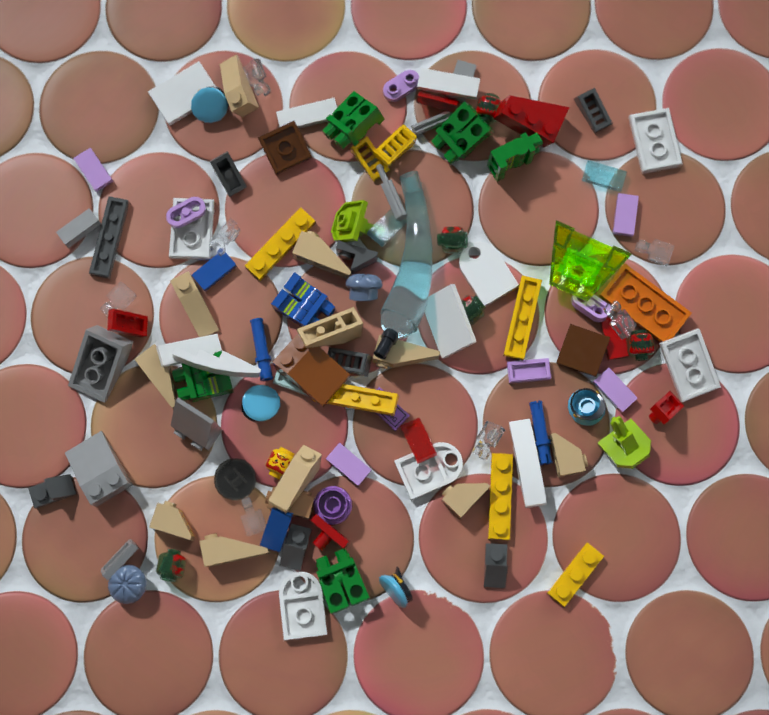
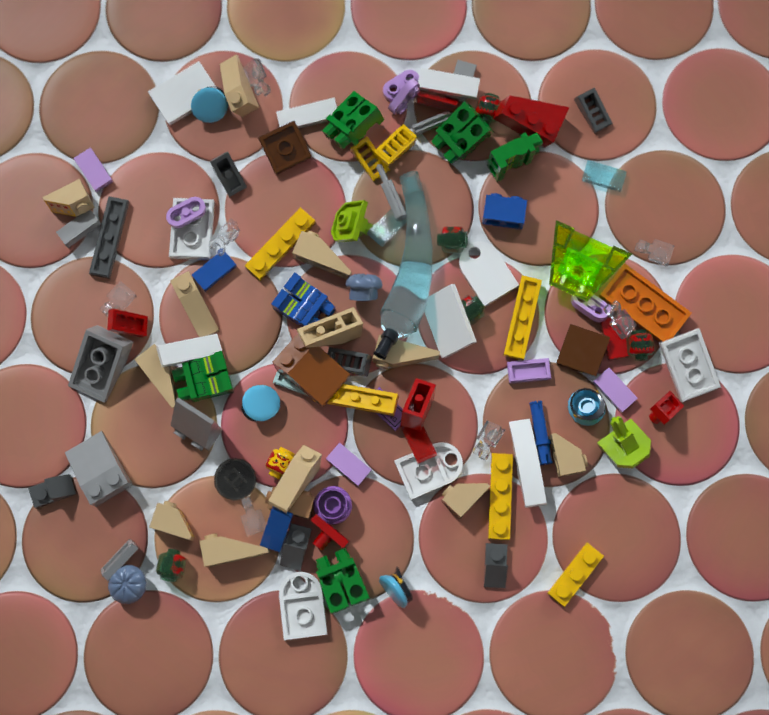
(70, 200): none -> tan slope
(224, 365): white slope -> none
(262, 356): blue pin -> none
(361, 256): dark grey slope -> none
(408, 91): none -> lavender plate
(418, 404): none -> red brick
(504, 211): none -> blue brick
(625, 215): lavender tile -> none
(655, 140): white tile -> none

